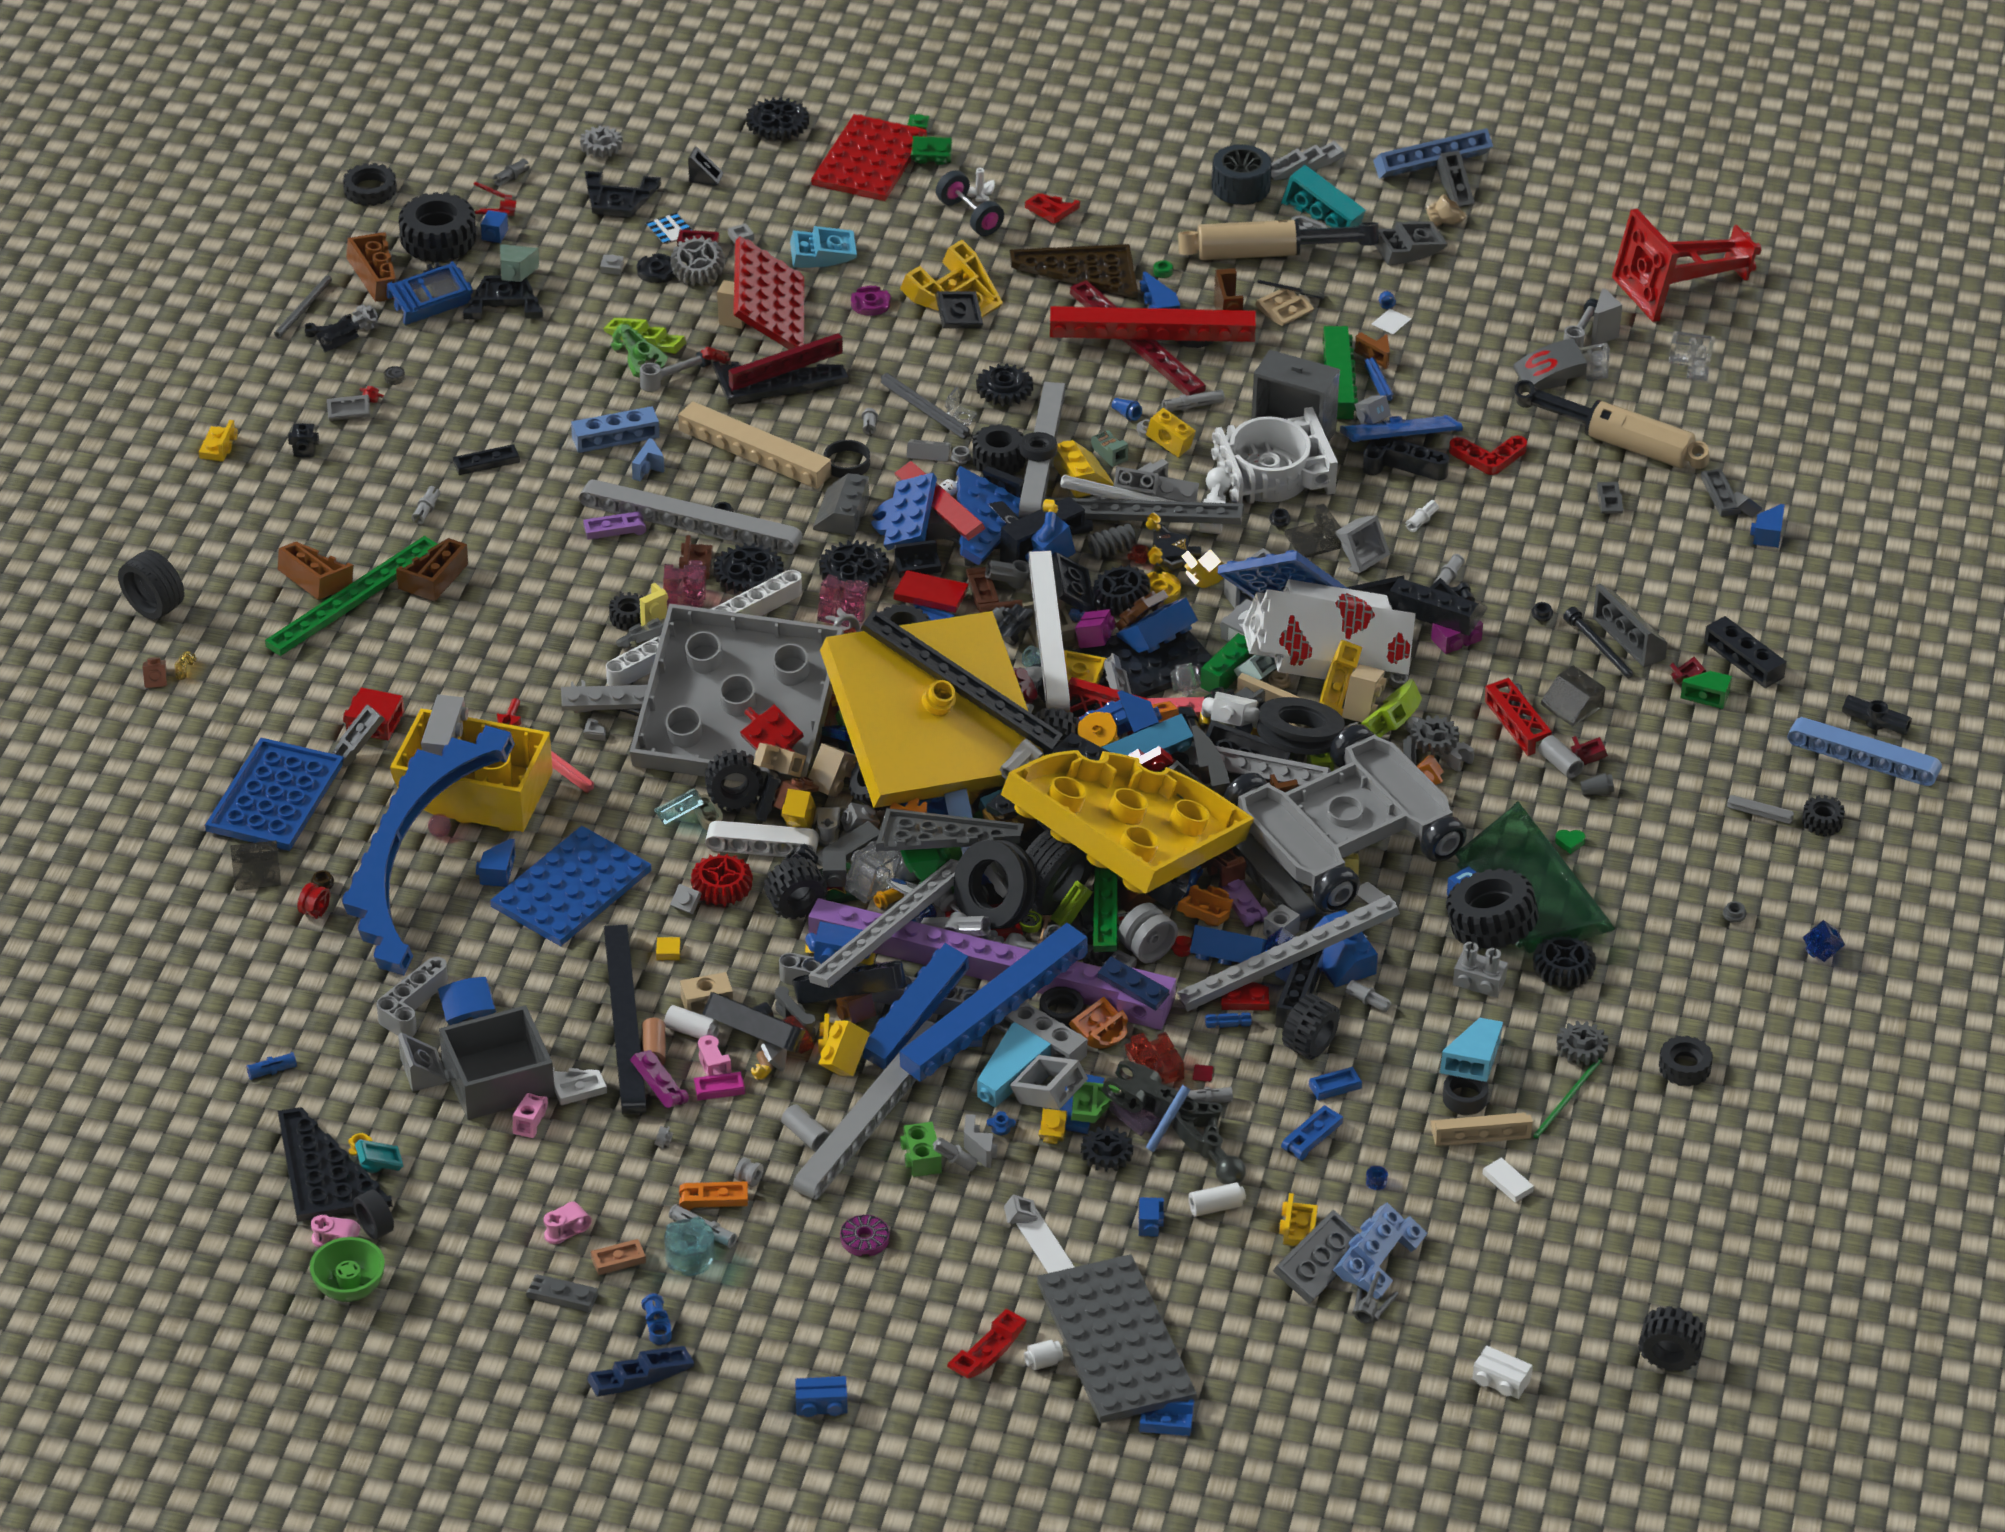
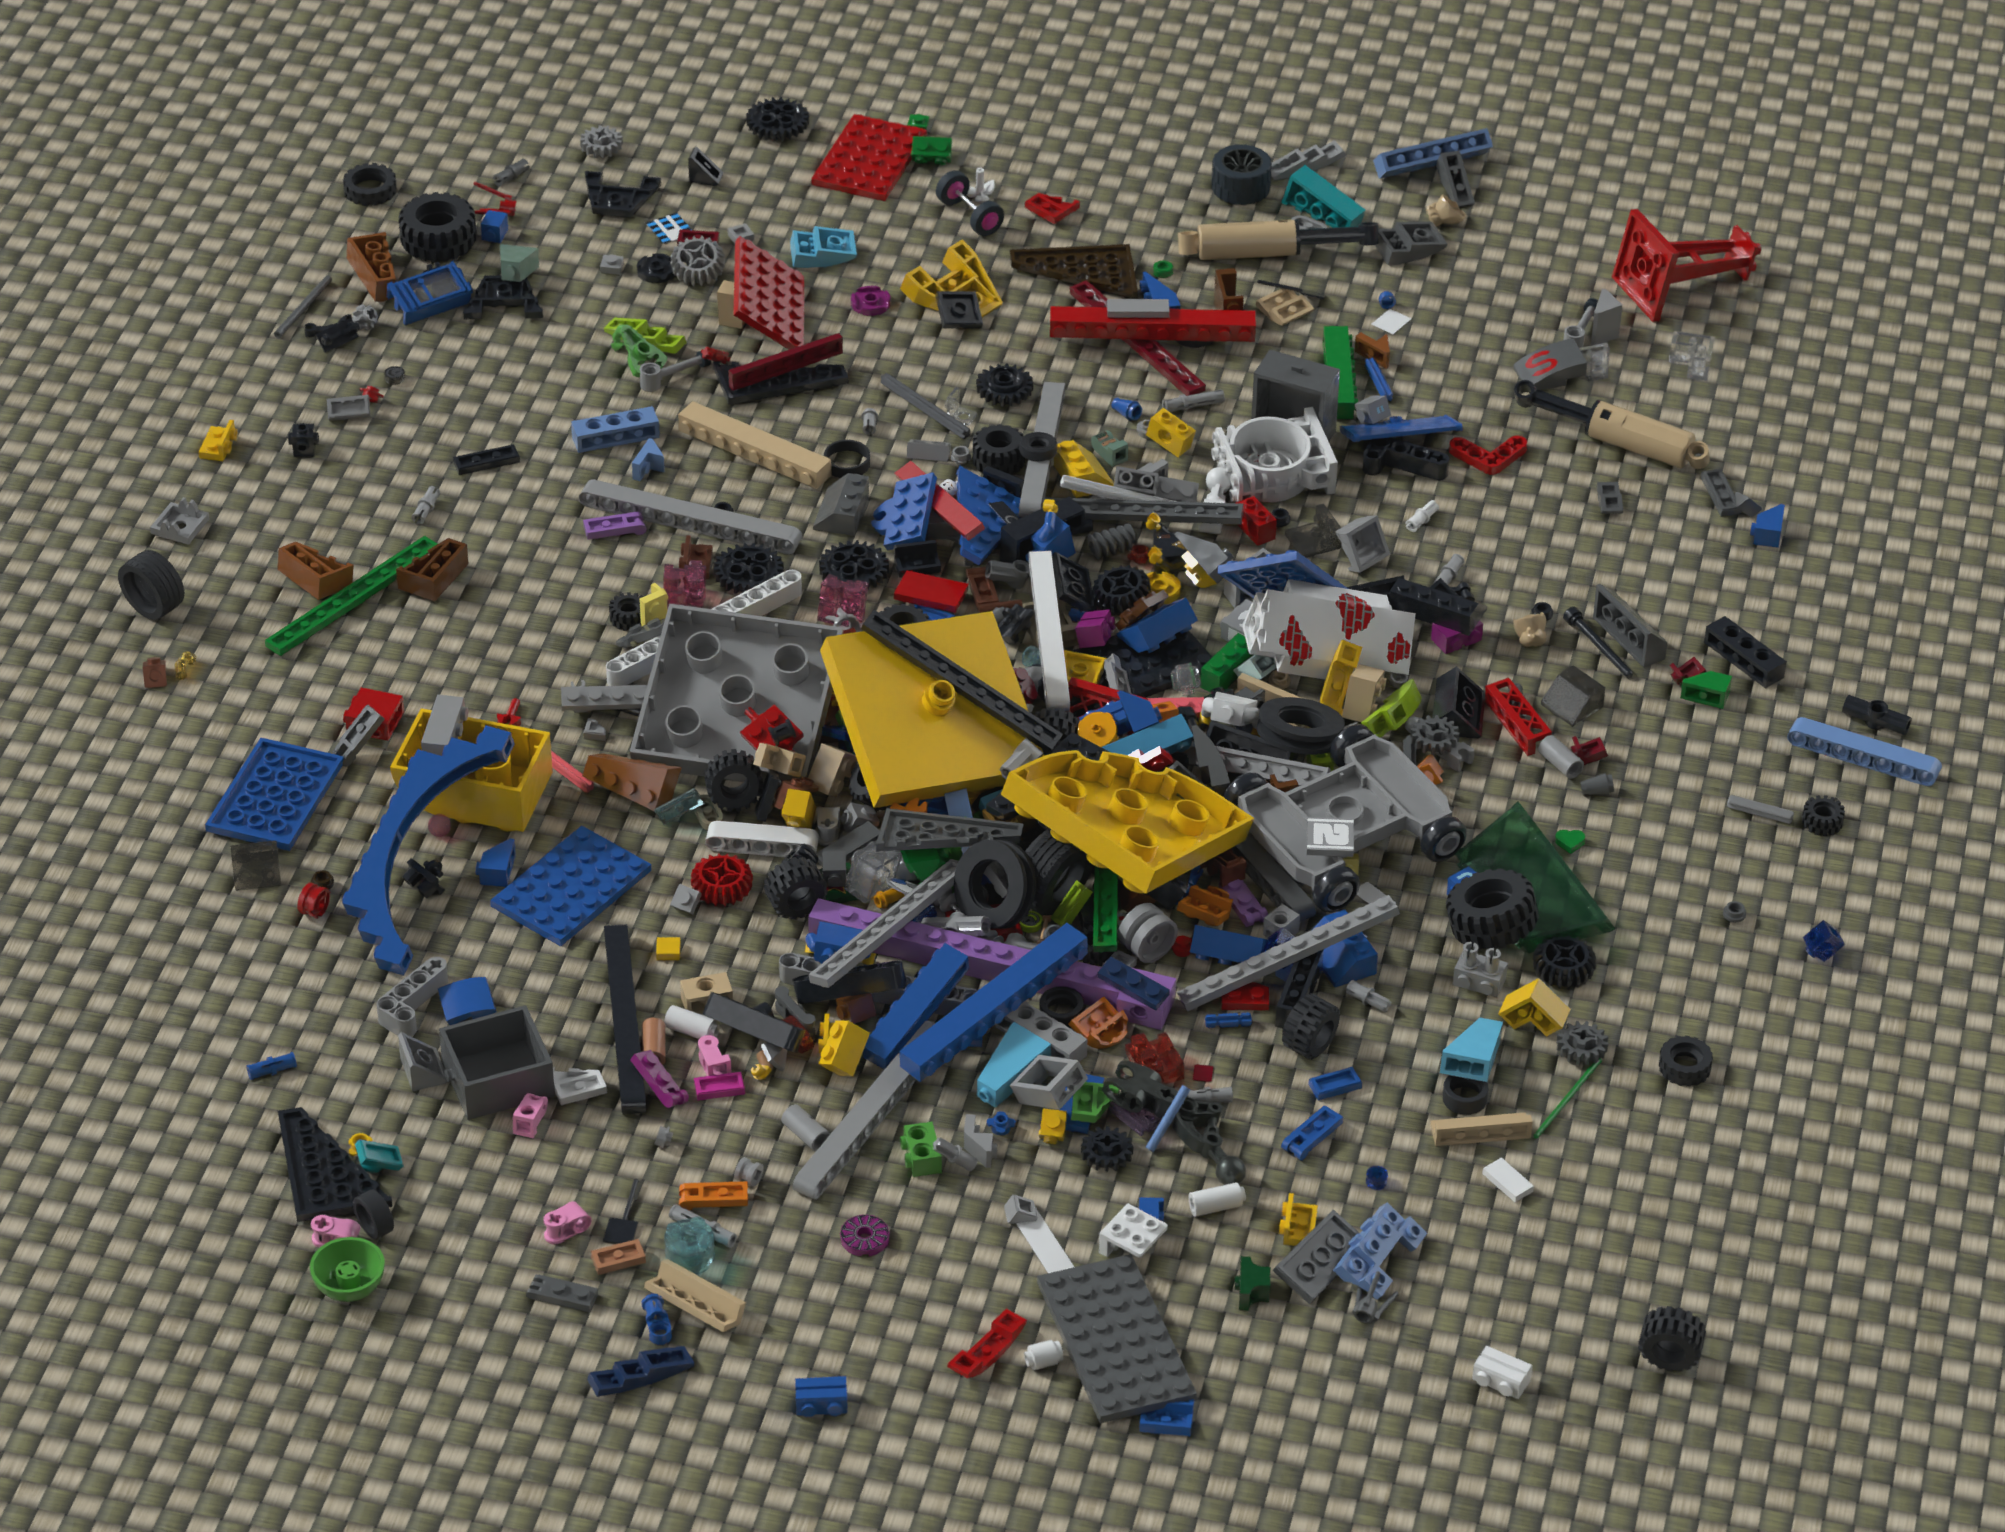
(175, 514): none -> light grey piece
(427, 875): none -> black hips
(622, 1230): none -> black piece
(635, 779): none -> dark orange wedge
(697, 1296): none -> tan fence
(782, 732): none -> black bush
(1131, 1231): none -> white bracket
(1137, 308): none -> light grey tile
(1206, 554): none -> dark grey slope
(1252, 1283): none -> dark green brick
(1257, 521): none -> red brick
(1330, 836): none -> tile
(1460, 702): none -> black slope
(1531, 630): none -> tan hair
(1535, 1004): none -> yellow brick

